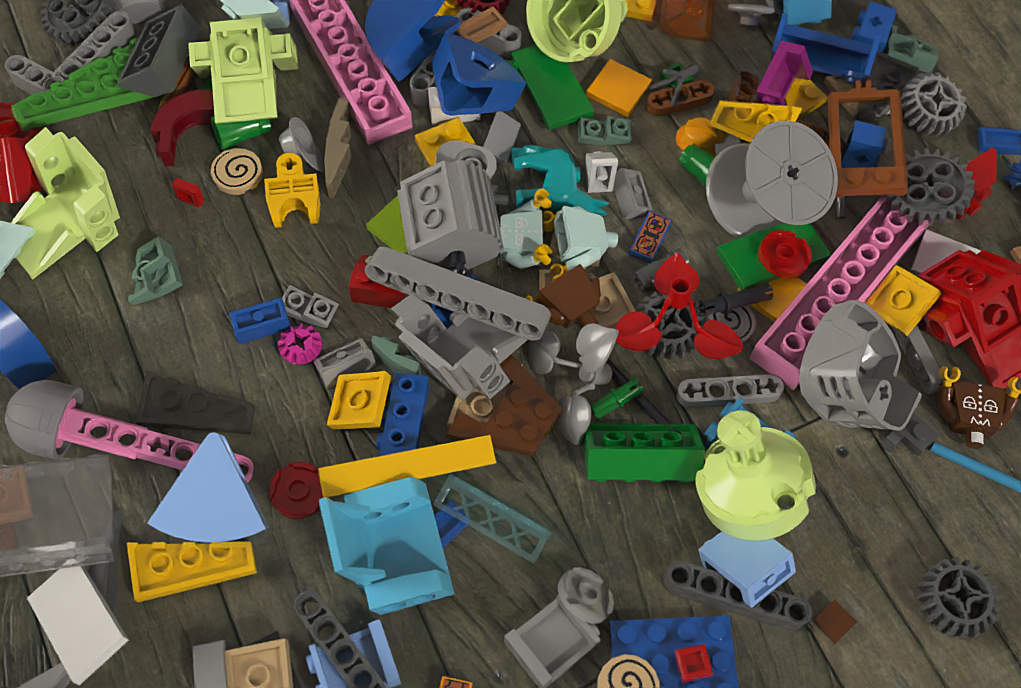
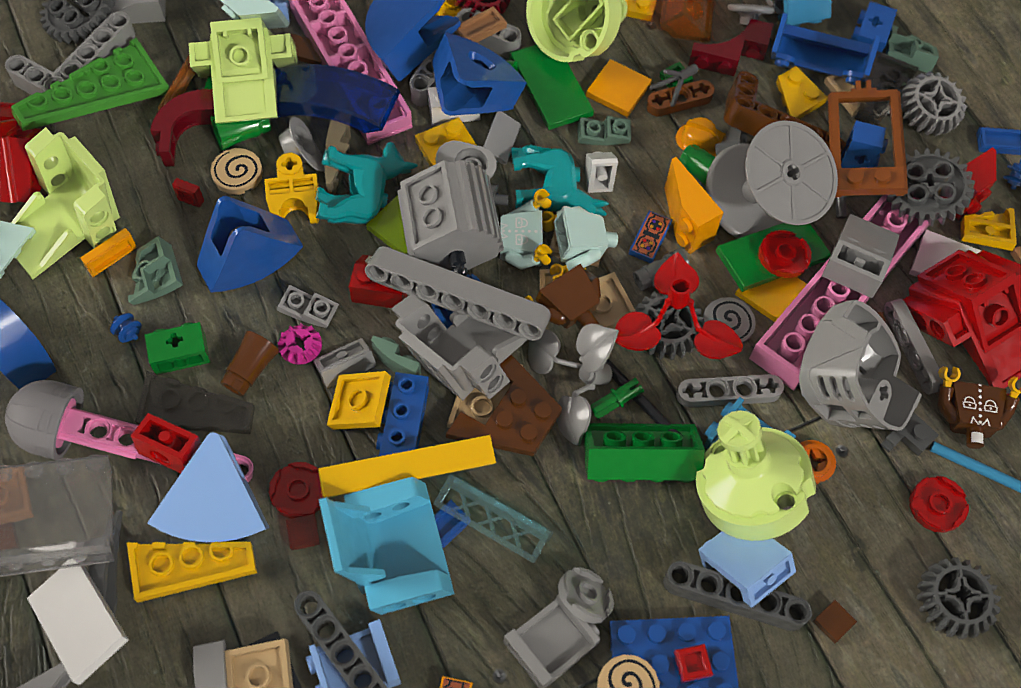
(108, 252): none -> light orange tile
(125, 327): none -> blue wheel
(160, 53): dark grey slope -> none
(165, 442): none -> red brick
(167, 357): none -> green brick
(248, 363): none -> reddish brown plant
(250, 252): none -> blue piece
(259, 320): blue slope -> none
(303, 532): none -> clear red tile
(305, 50): none -> reddish brown tile
(334, 95): none -> clear blue windscreen
(366, 184): none -> teal animal
(631, 194): light grey slope -> none
(690, 208): none -> light orange slope
(726, 55): none -> dark red arch
(726, 302): black pin -> none
(748, 118): yellow wing -> none
(788, 62): magenta panel -> none
(823, 454): none -> orange gear
(861, 256): none -> light grey slope
(903, 299): yellow tile -> none
(938, 504): none -> red tile
(990, 229): none -> yellow wing

